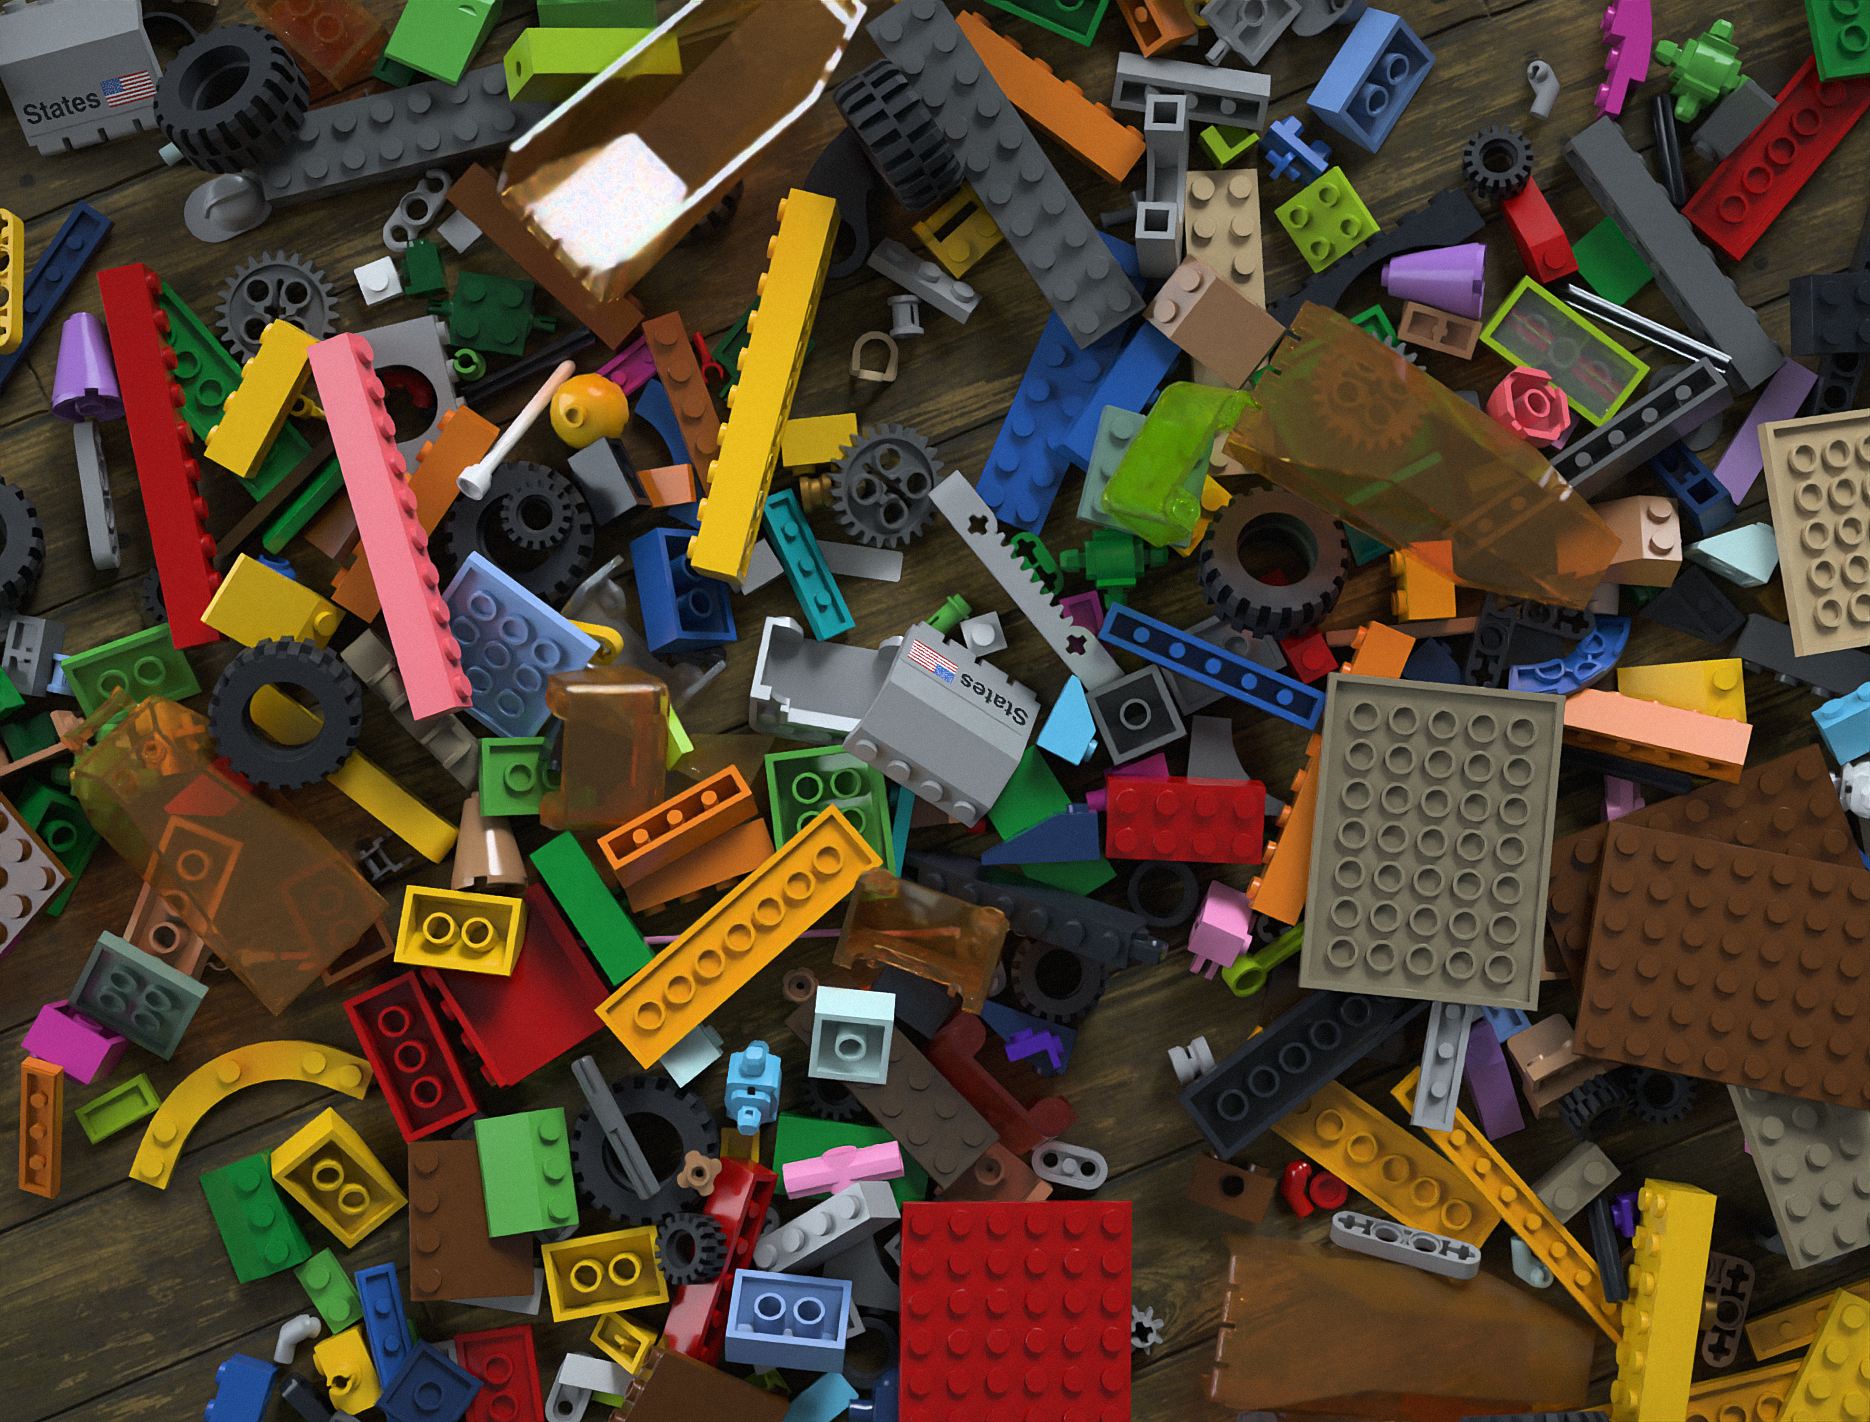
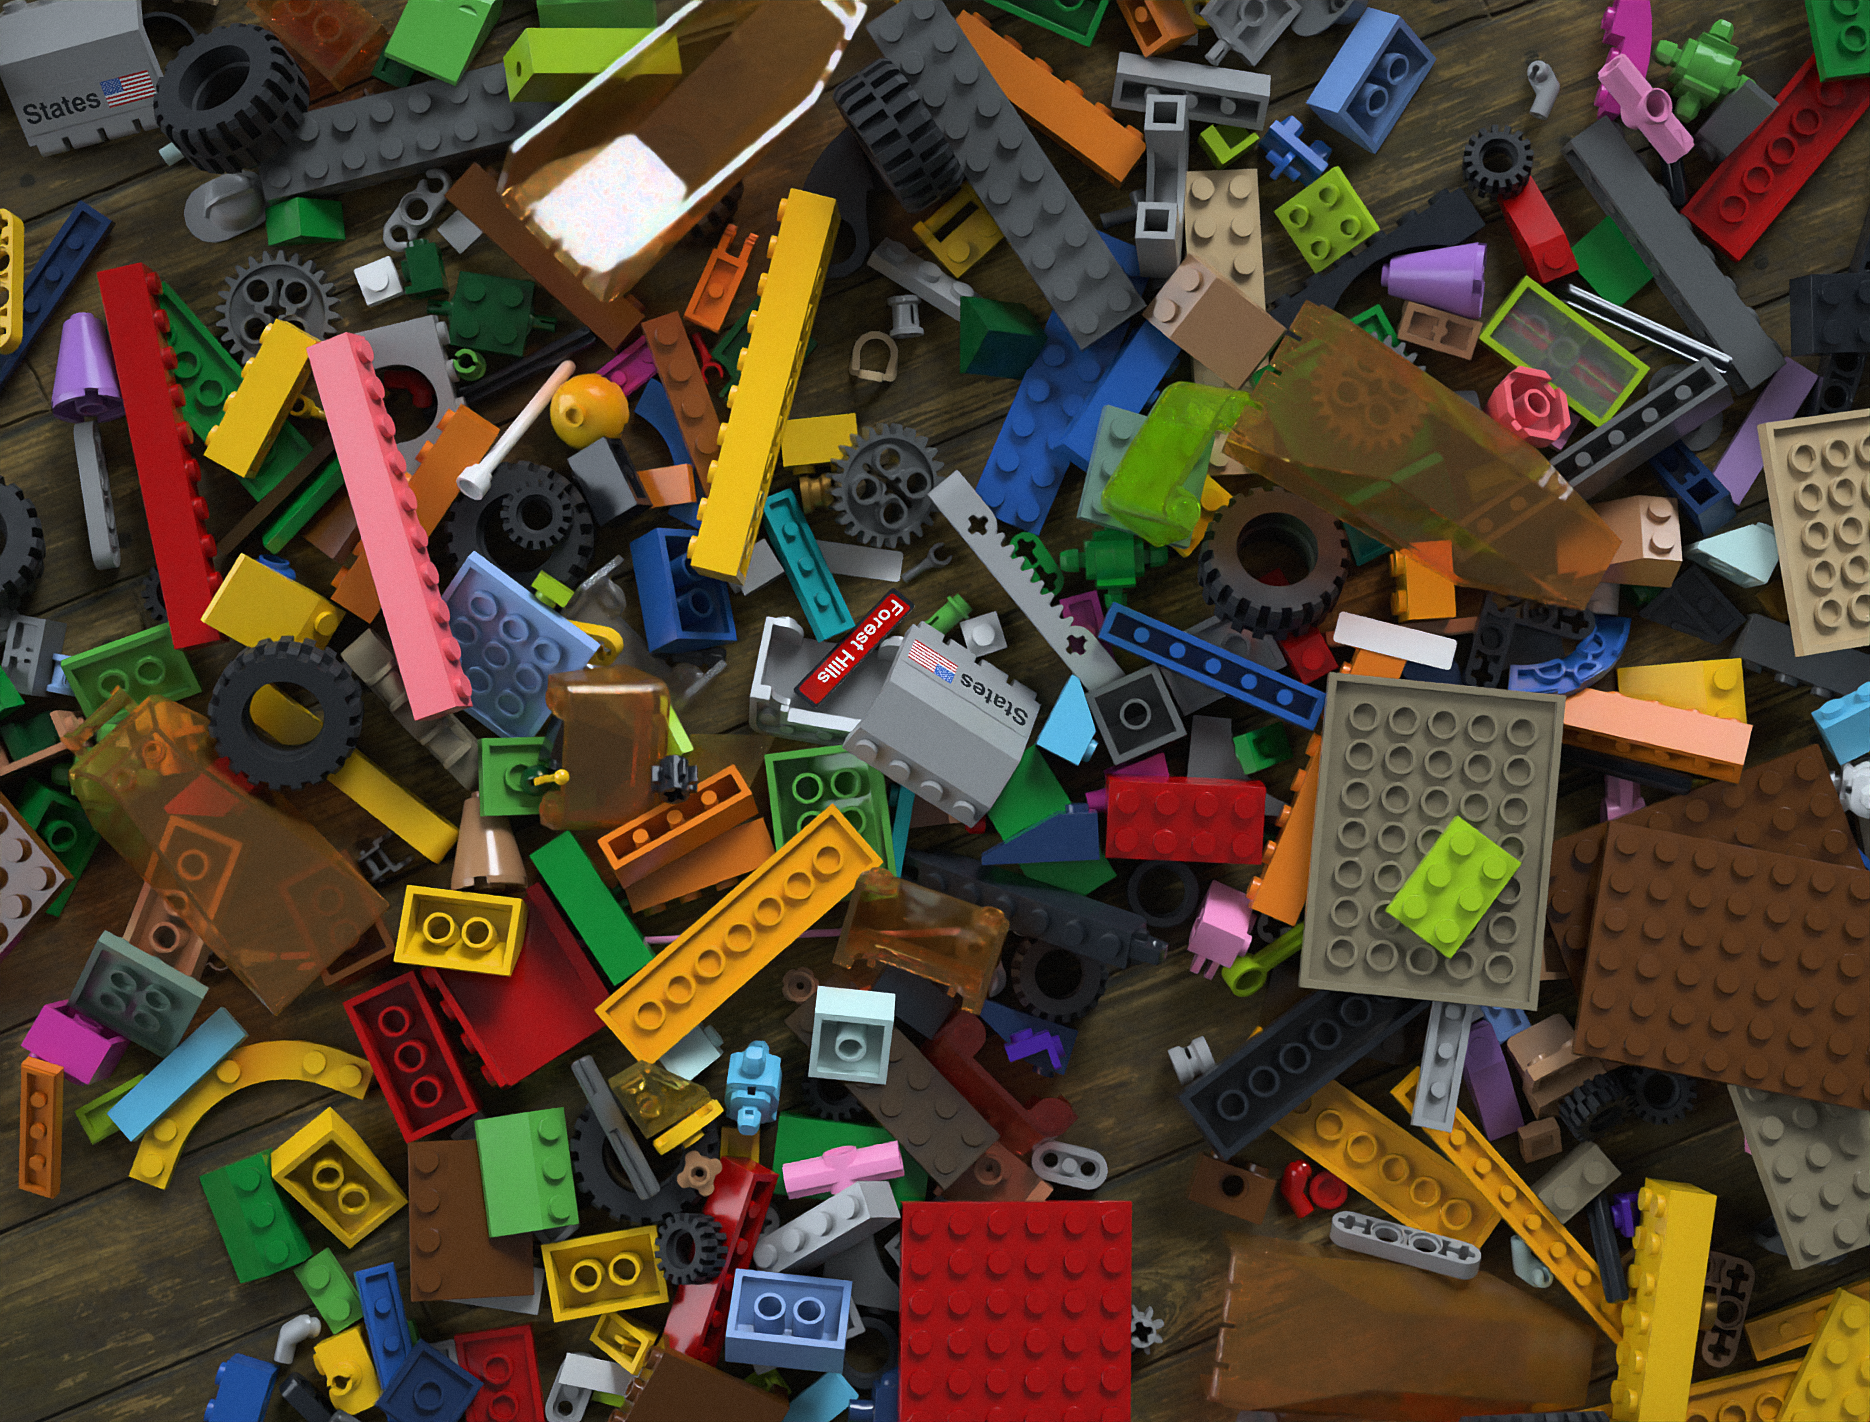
(177, 1074): none -> medium azure tile
(305, 222): none -> green slope
(542, 779): none -> dark green hinge
(551, 591): none -> lime plate
(656, 1096): none -> clear yellow wing
(674, 779): none -> black gear
(689, 1129): none -> yellow plate
(720, 282): none -> orange hinge
(854, 648): none -> red sticker
(926, 564): none -> flat silver hand
(998, 338): none -> dark green slope
(1262, 747): none -> green plate
(1395, 640): none -> white sticker
(1453, 887): none -> lime plate
(1539, 1139): none -> medium nougat plate
(1646, 108): none -> bright pink piece

